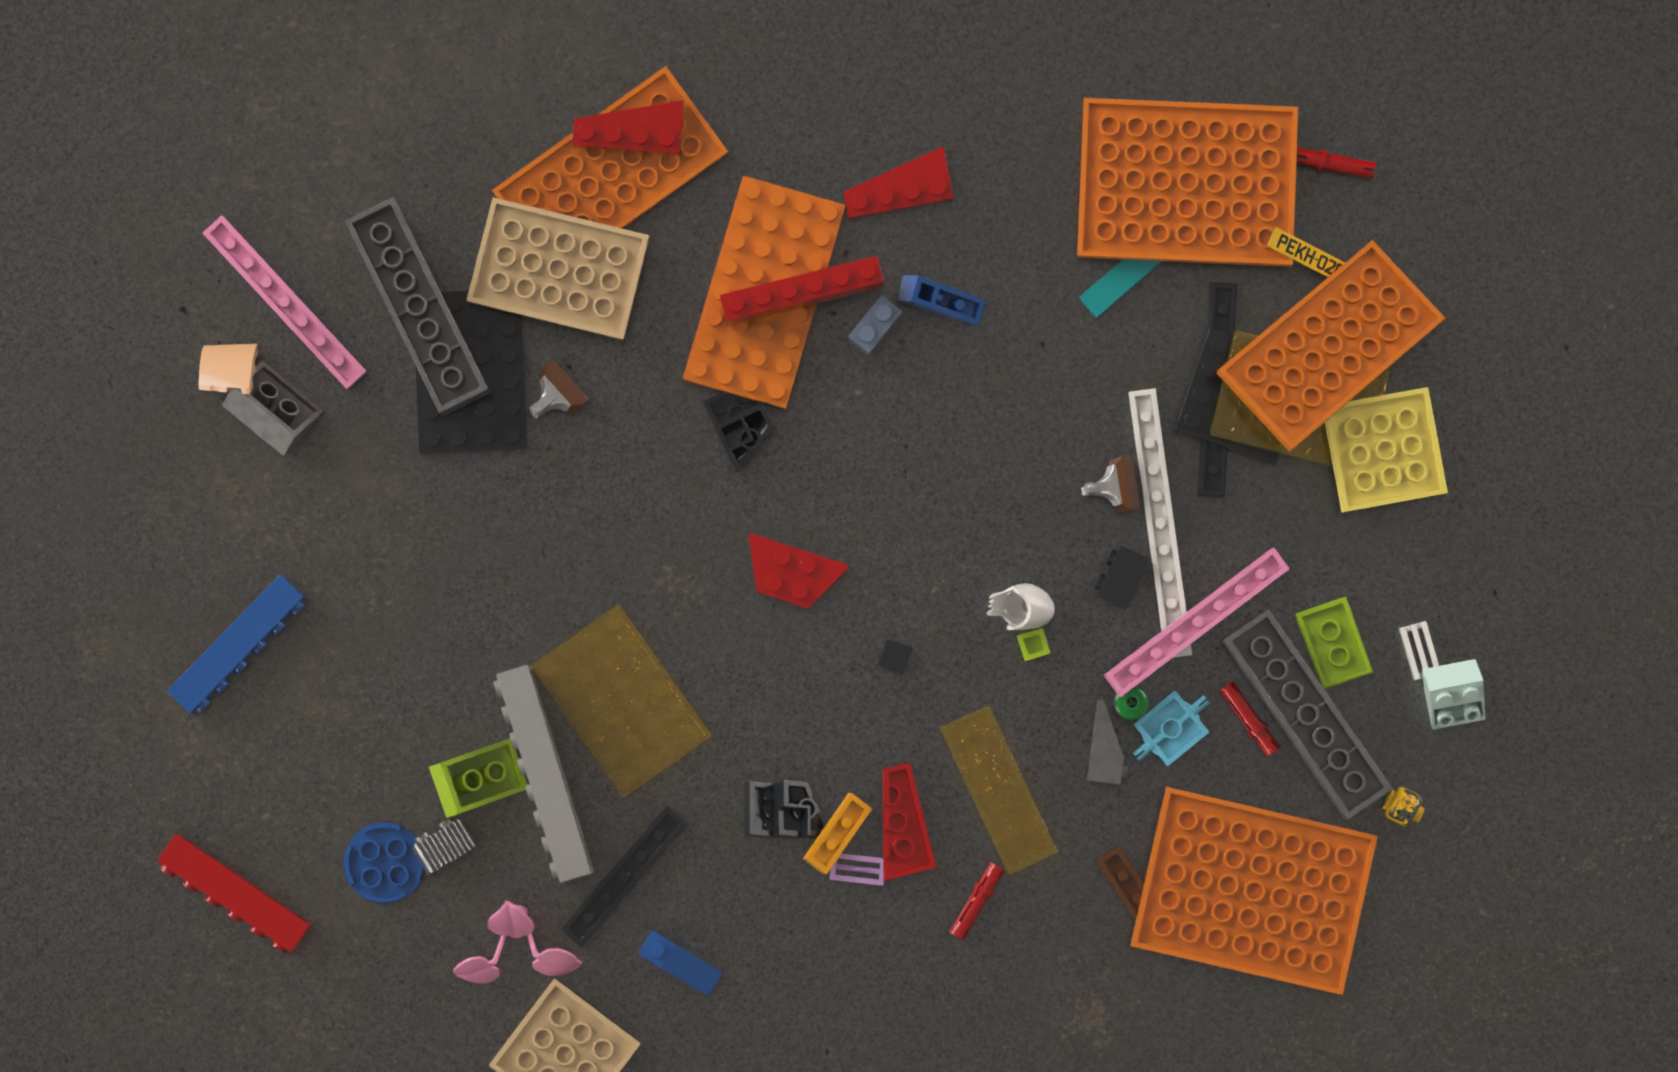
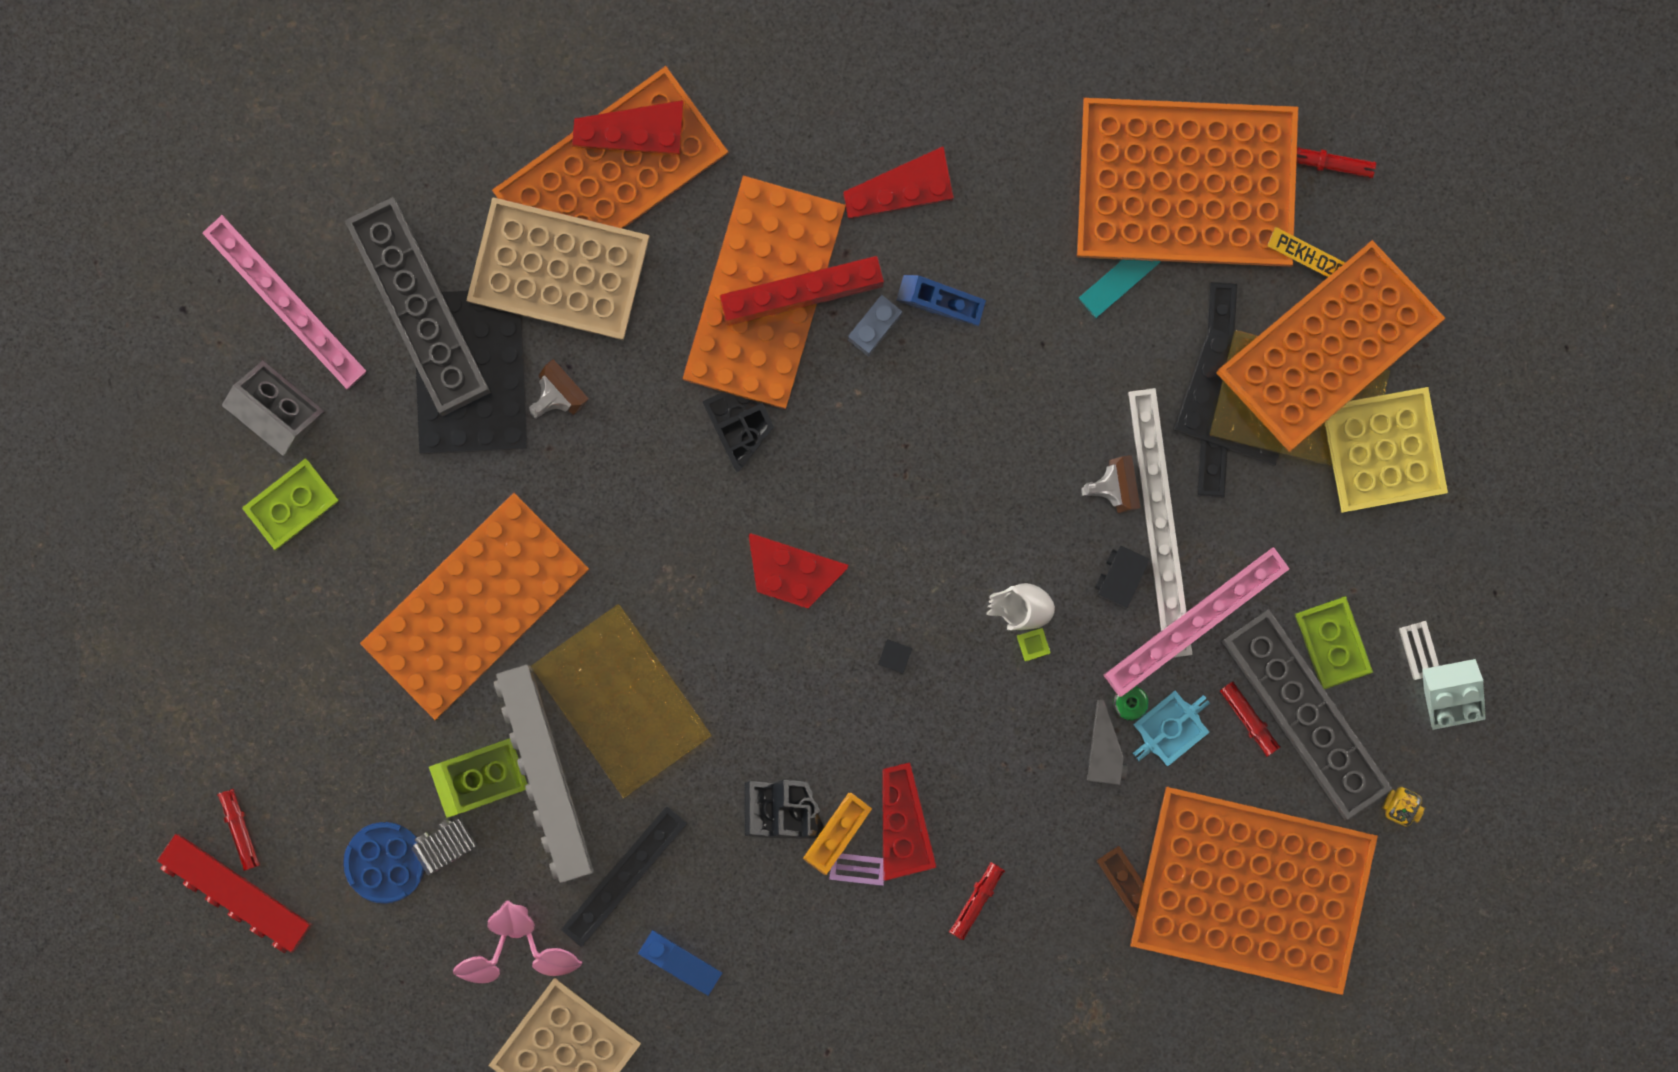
(227, 367): light nougat slope -> none
(236, 645): blue brick -> none
(238, 829): none -> red pin
(290, 504): none -> lime plate
(474, 606): none -> orange plate
(998, 790): clear yellow plate -> none

